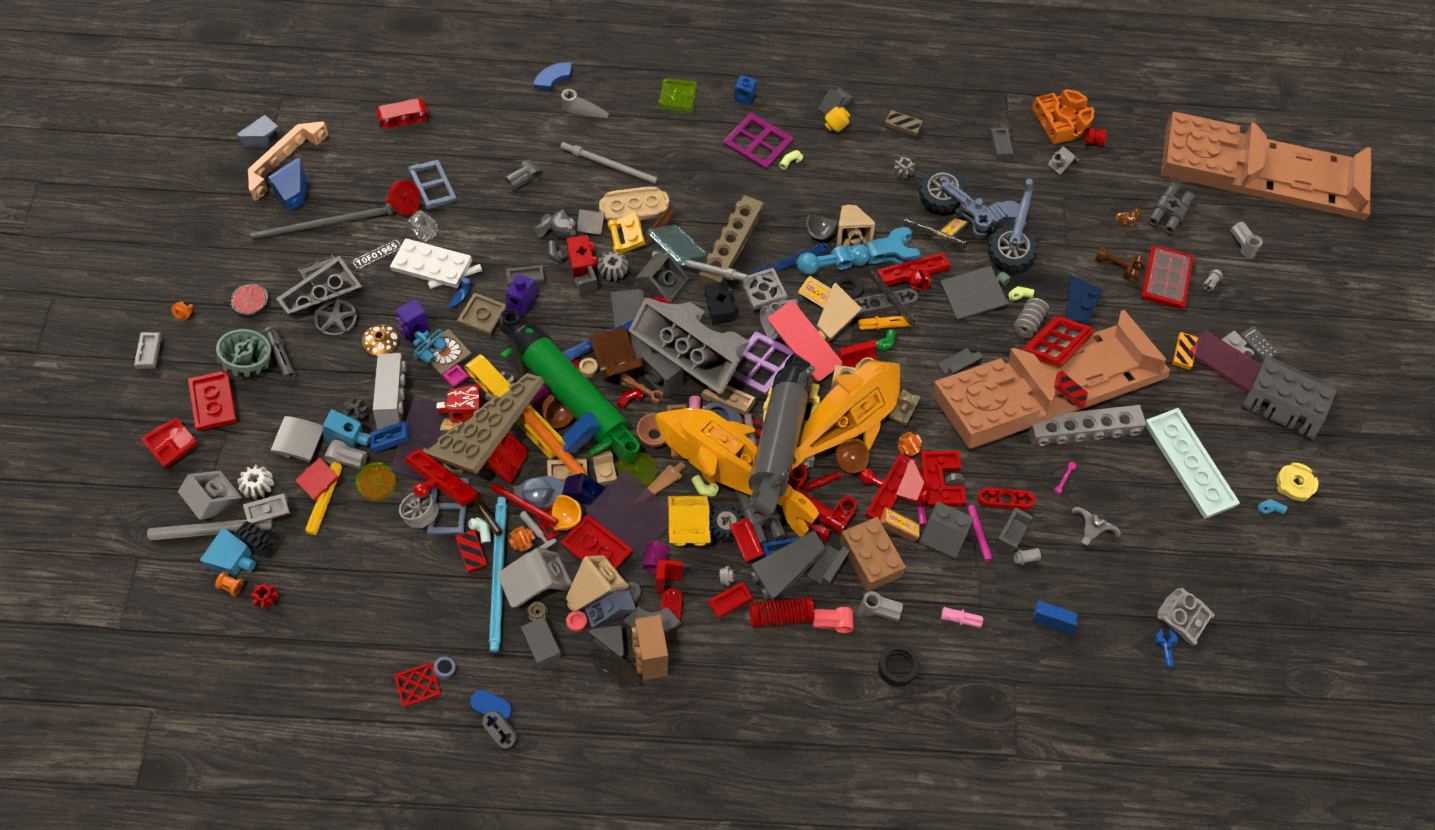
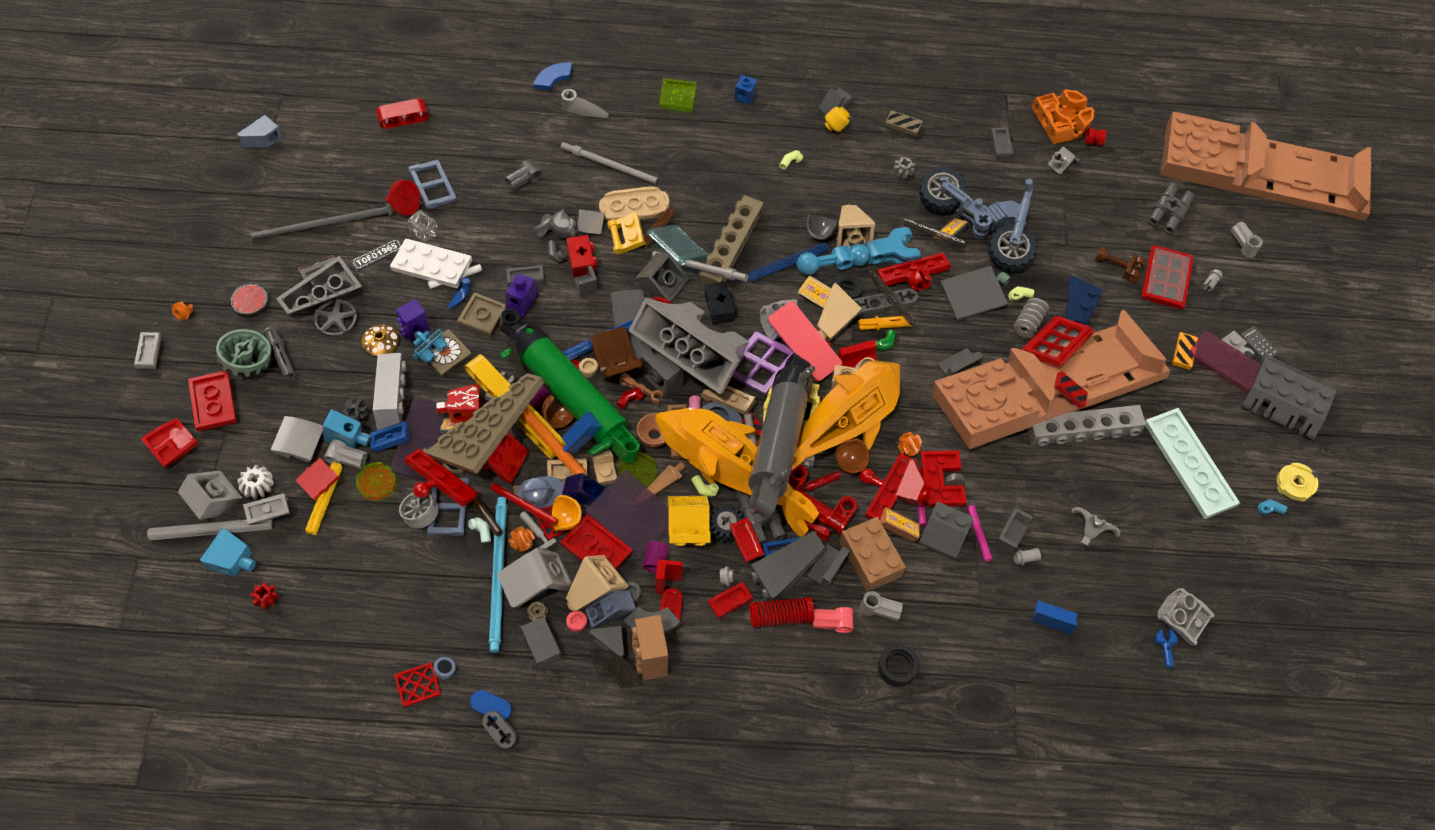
(229, 584): orange bush -> none
(254, 538): black tyre -> none
(289, 185): slope -> none
(313, 132): light nougat slope -> none
(455, 376): dark pink tile -> none
(471, 551): red tile -> none
(612, 266): light grey gear -> none
(747, 153): magenta window -> none
(764, 289): light grey piece -> none
(904, 408): dark tan hips -> none
(961, 617): bright pink axle -> none
(999, 504): red beam -> none
(1071, 466): dark pink hinge -> none
(1128, 218): clear orange arm -> none

